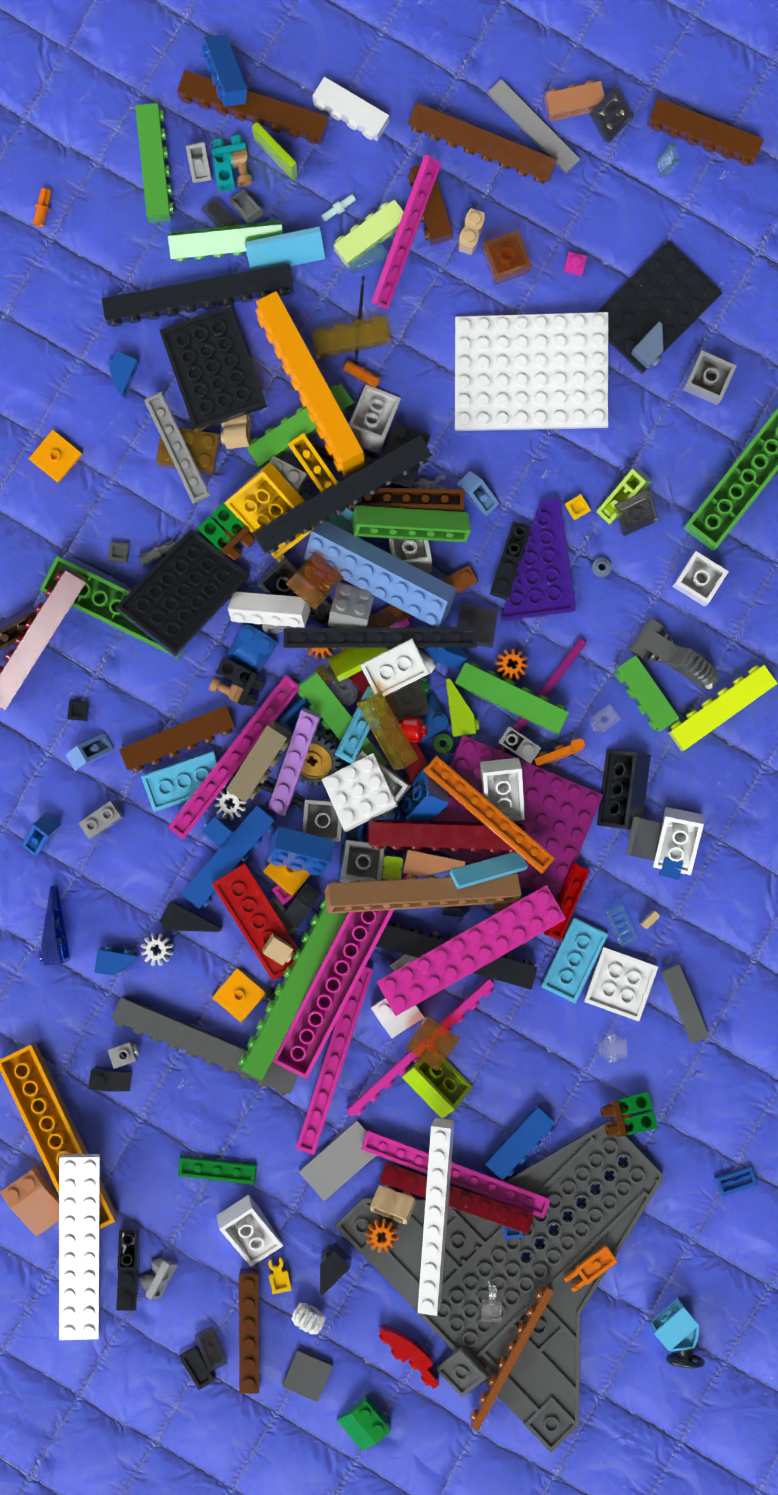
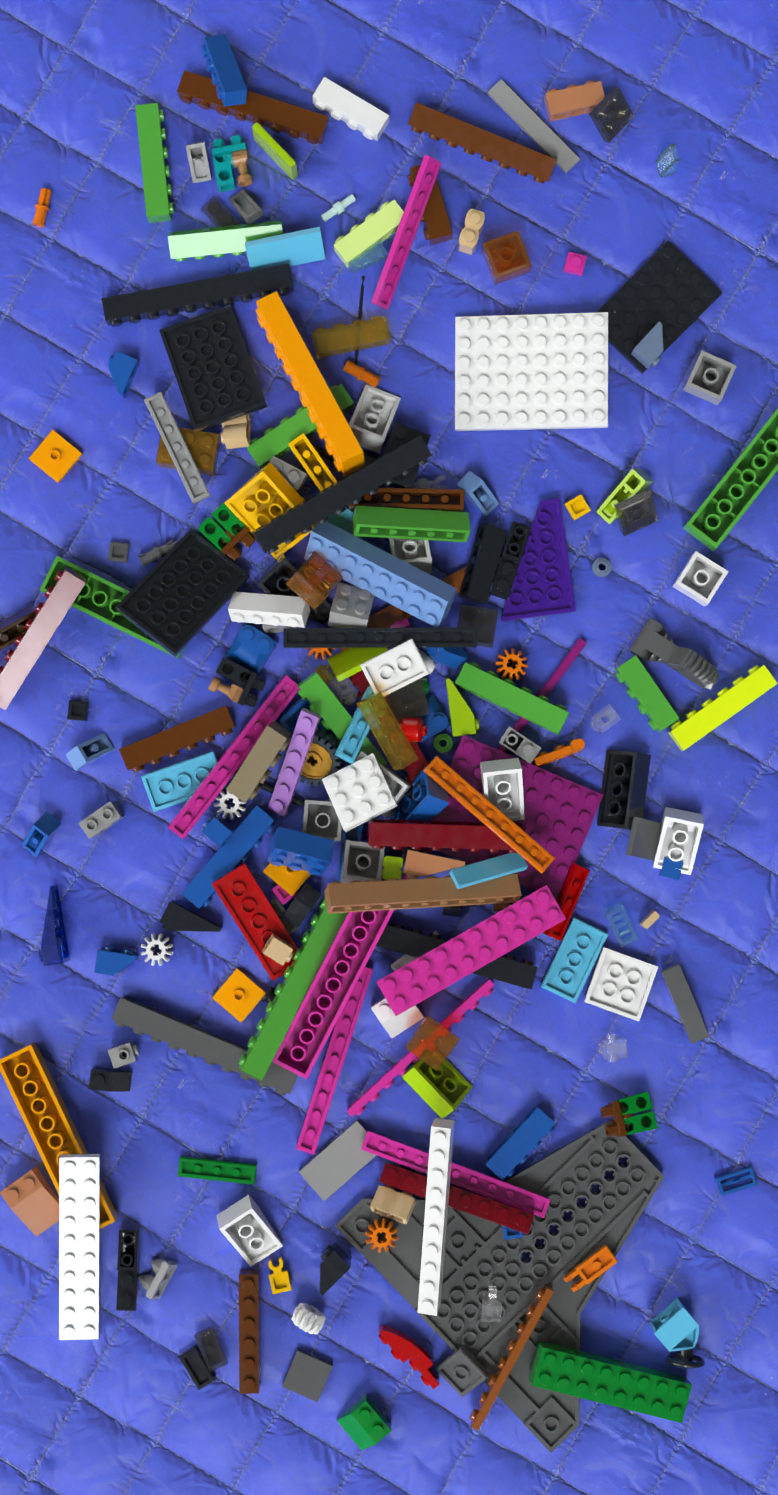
(483, 563): none -> black brick
(610, 1381): none -> green brick
(705, 132): reddish brown brick -> none

